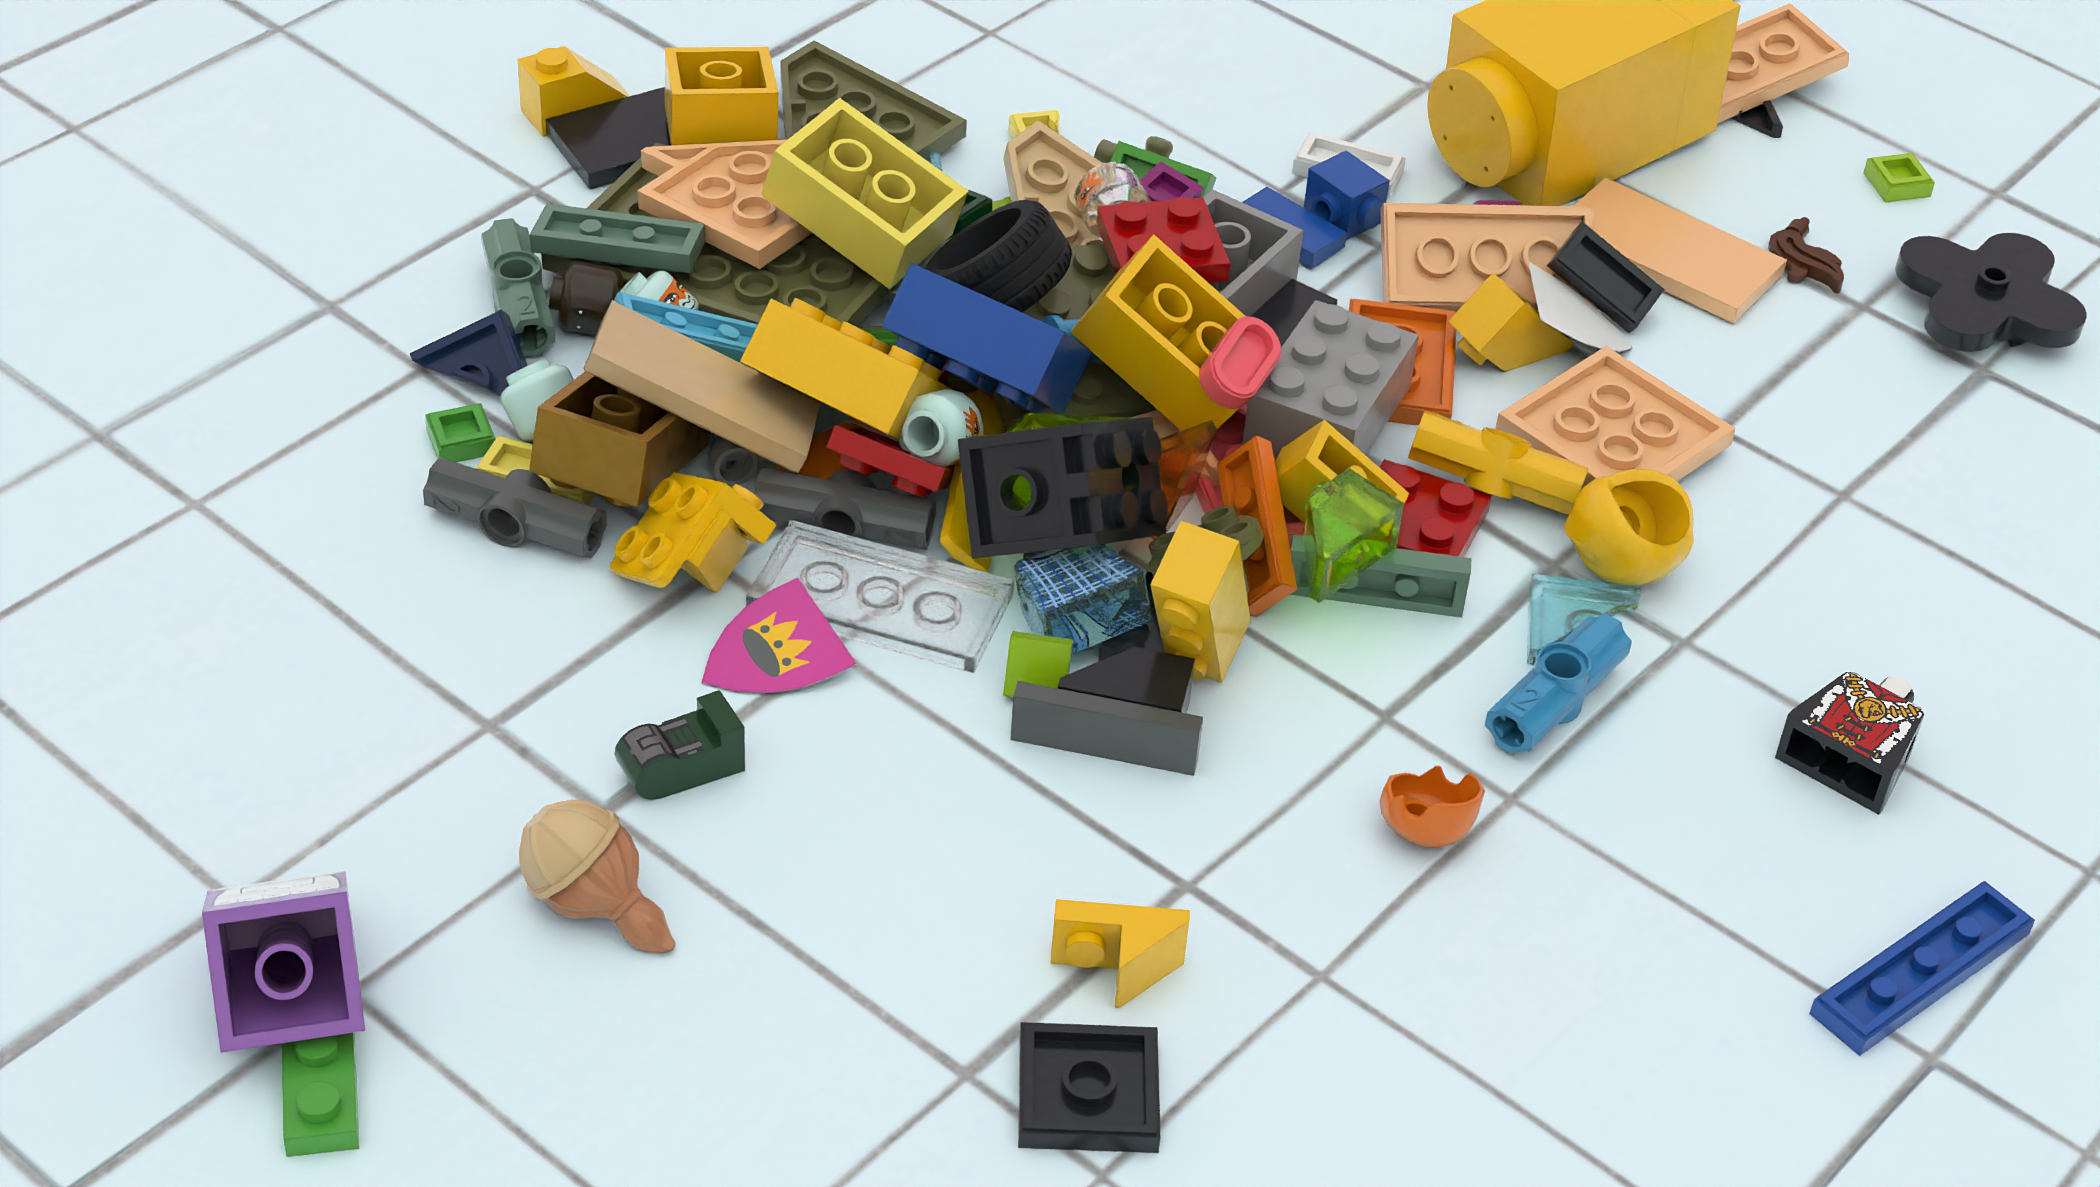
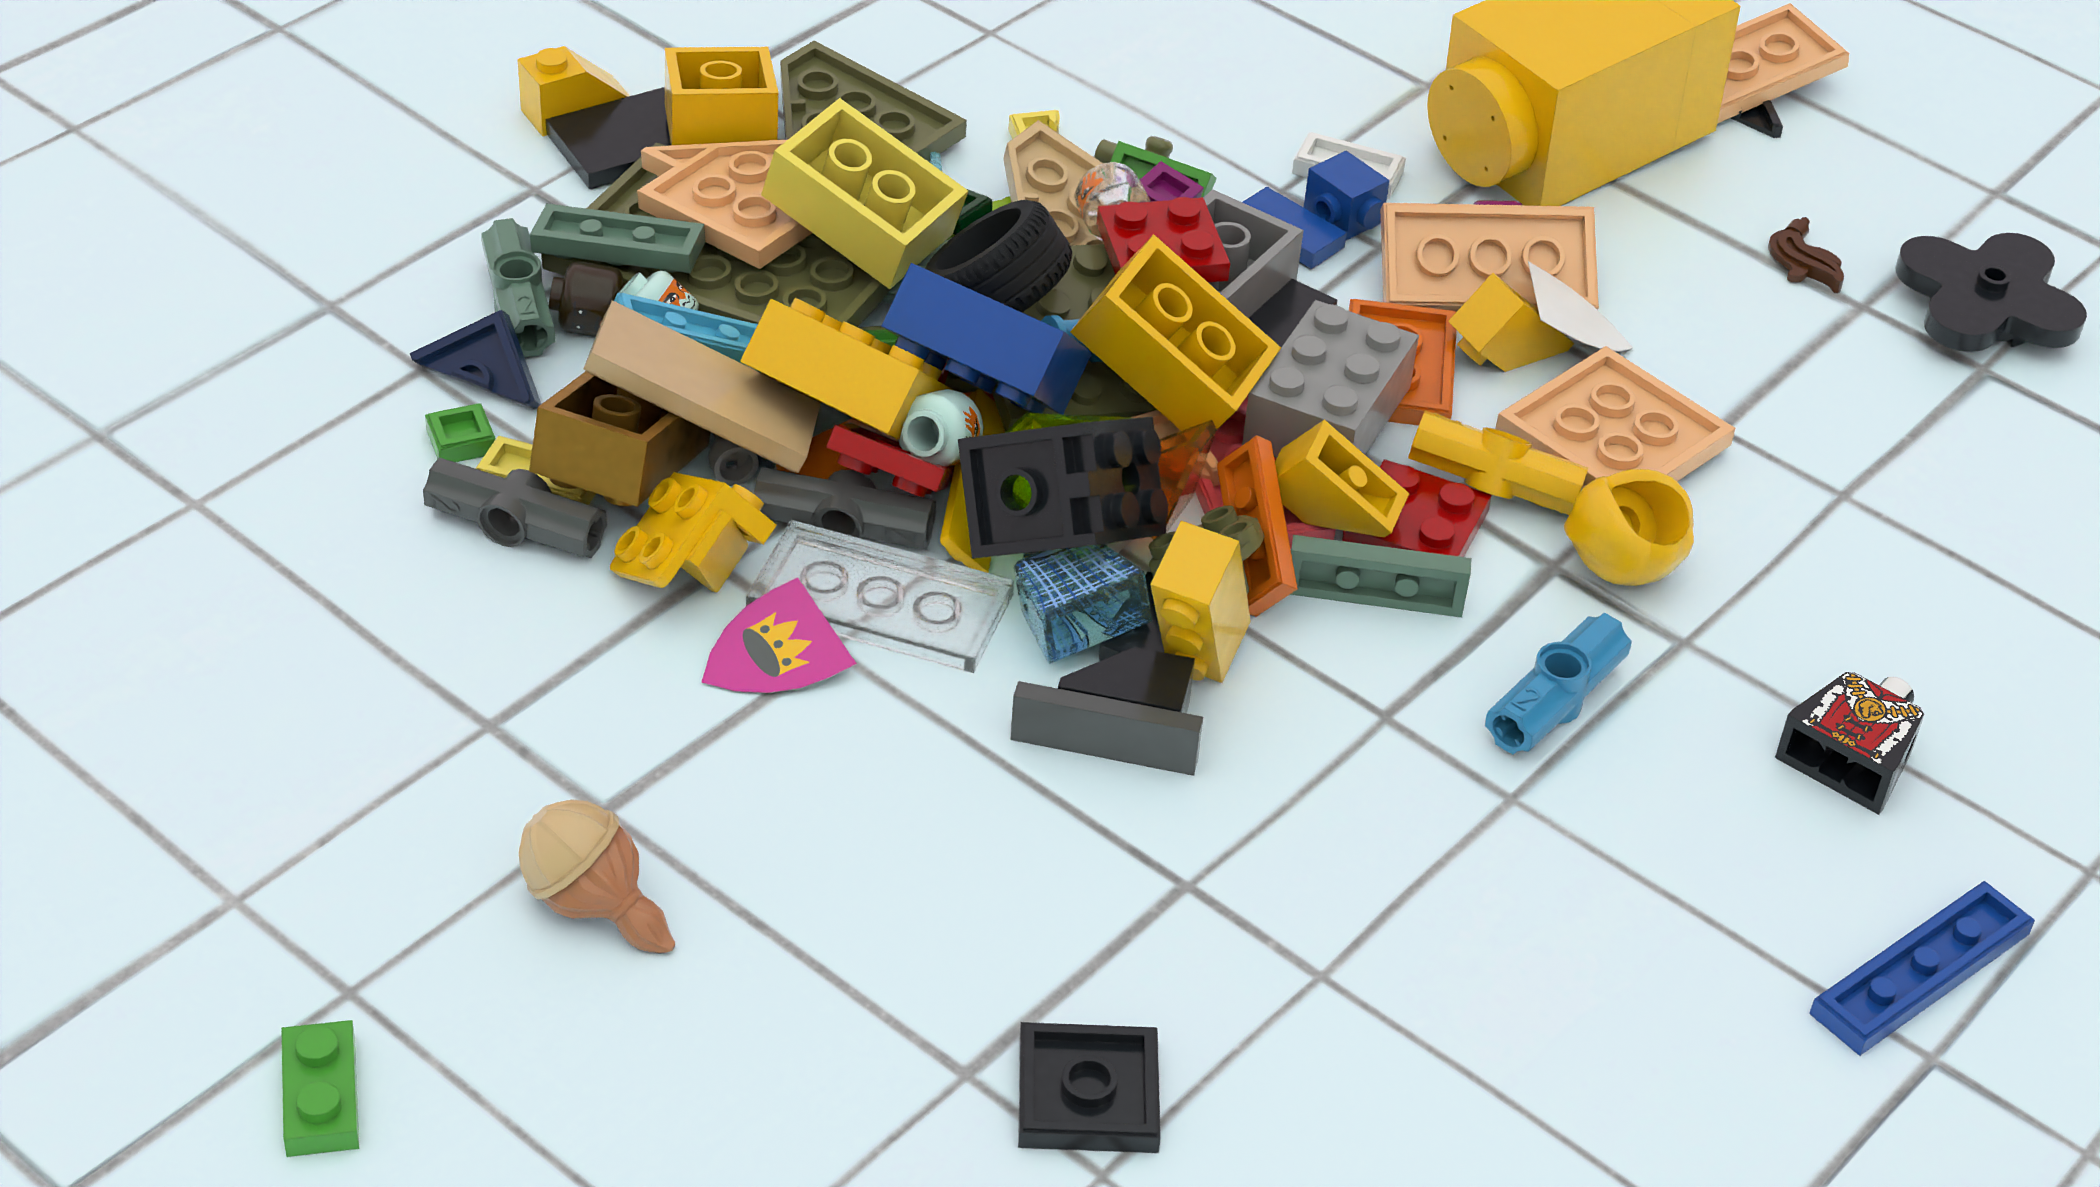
(282, 961): medium lavender slope -> none
(530, 389): light aqua head -> none
(684, 749): dark green leg -> none
(1036, 660): lime tile -> none
(1133, 939): yellow slope -> none
(1240, 362): coral tile -> none
(1347, 531): clear neon green slope -> none
(1430, 807): orange hair -> none
(1563, 603): clear light blue tile -> none
(1605, 277): black tile -> none
(1683, 252): light nougat tile -> none
(1899, 177): lime tile -> none

